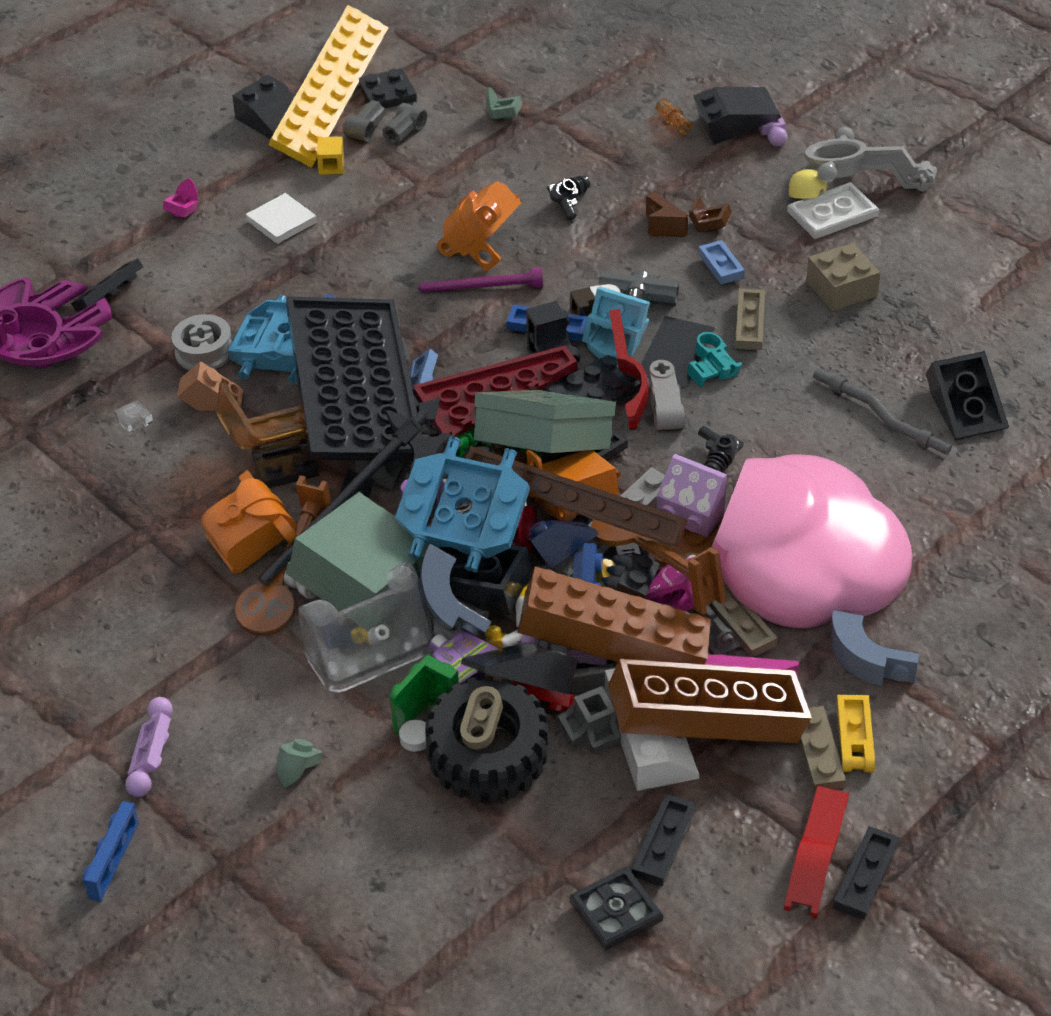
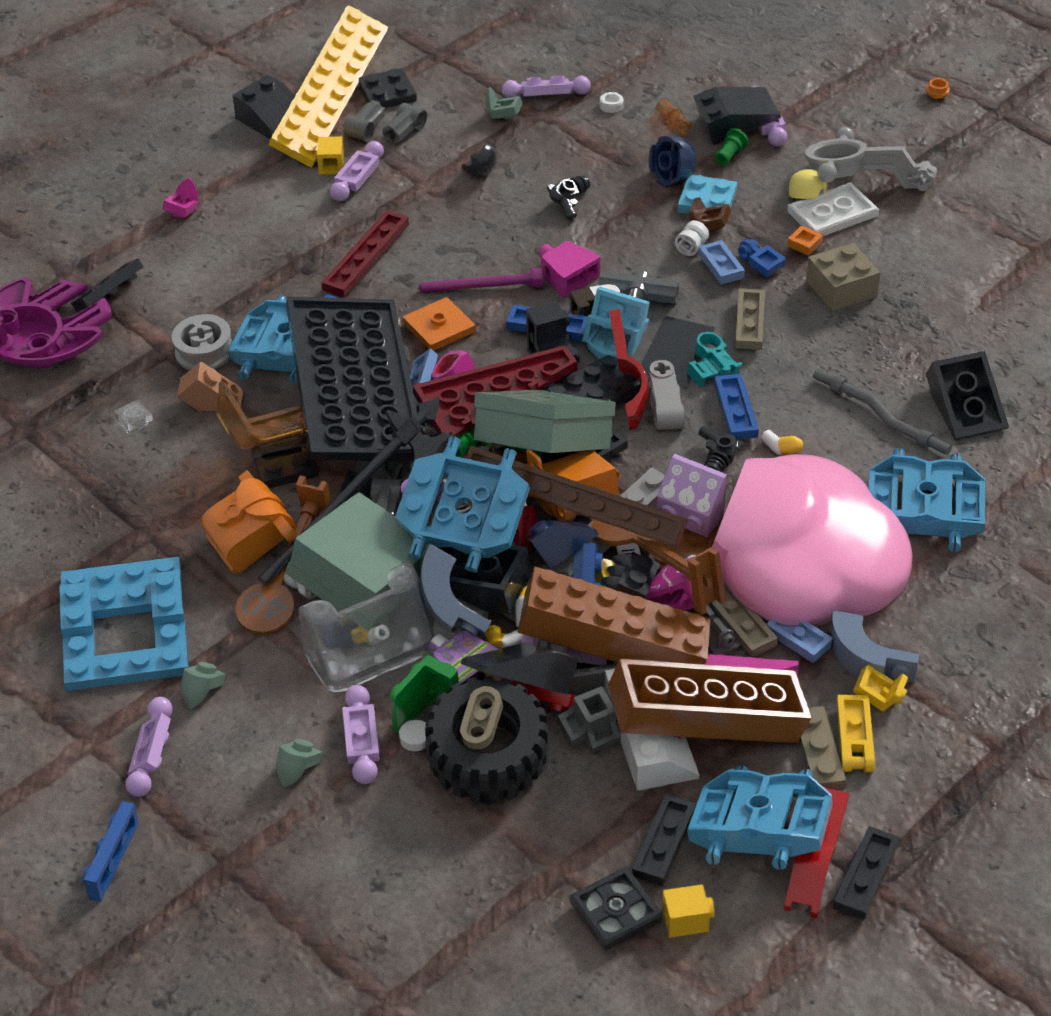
(117, 592): none -> dark azure piece
(198, 681): none -> sand green plate
(281, 218): white tile -> none
(356, 171): none -> lavender plate
(361, 734): none -> lavender plate
(365, 253): none -> dark red plate
(386, 493): none -> dark grey piece
(439, 324): none -> orange plate
(453, 363): none -> dark pink rock
(475, 221): orange piece -> none
(483, 162): none -> black hair
(536, 86): none -> lavender plate
(568, 267): none -> dark pink torso
(611, 102): none -> white tile
(665, 218): reddish brown slope -> none
(672, 160): none -> dark blue cylinder
(687, 910): none -> yellow brick
(691, 238): none -> white wheel
(710, 190): none -> medium azure plate
(732, 822): none -> dark azure piece
(733, 144): none -> green pin
(736, 406): none -> blue plate
(763, 260): none -> blue plate
(782, 445): none -> arm
(802, 639): none -> medium blue plate
(805, 240): none -> orange plate
(880, 688): none -> yellow bracket
(932, 512): none -> dark azure piece
(938, 88): none -> orange plate

